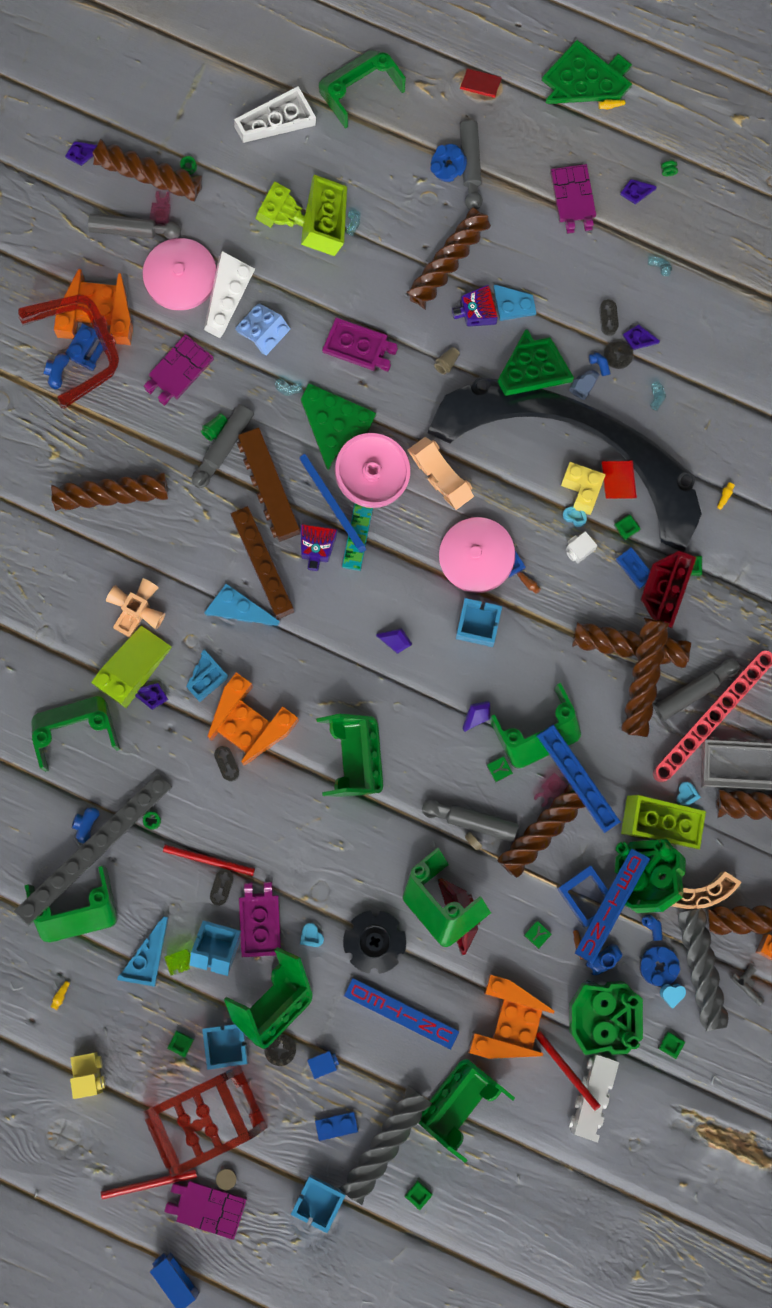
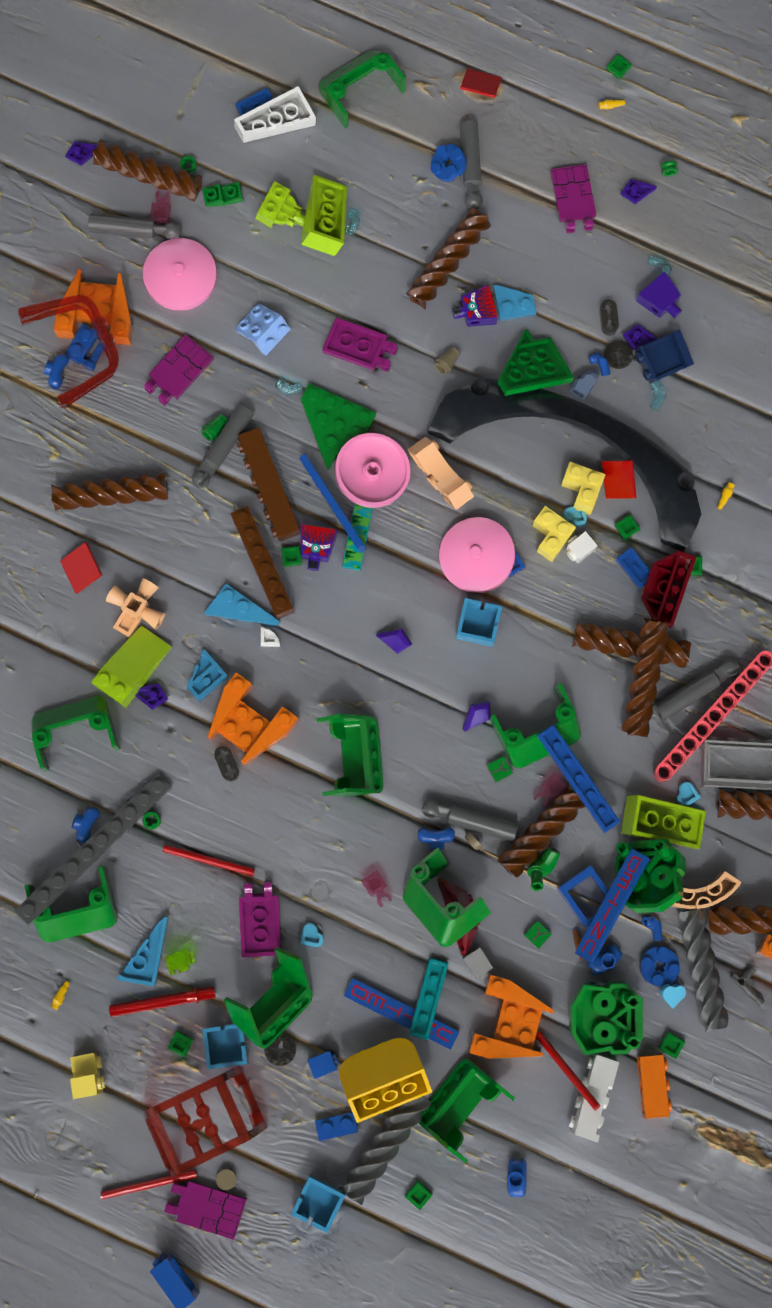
(81, 568): none -> red piece
(162, 1001): none -> red axle
(215, 948): dark azure piece -> none
(217, 885): clear smoke beam -> none
(223, 195): none -> green slope
(228, 287): white wedge -> none
(253, 101): none -> blue plate
(269, 638): none -> white tile
(291, 556): none -> green tile
(368, 957): black piece -> none
(375, 885): none -> clear pink plate
(383, 1078): none -> yellow brick
(428, 999): none -> teal tile
(436, 838): none -> blue piece
(478, 964): none -> light grey brick
(517, 1177): none -> blue piece
(529, 583): dark orange piece -> none
(542, 866): none -> green arm
(555, 529): none -> light yellow brick
(583, 78): green wing -> none
(654, 1086): none -> orange brick
(660, 297): none -> dark purple torso
(664, 357): none -> dark blue panel

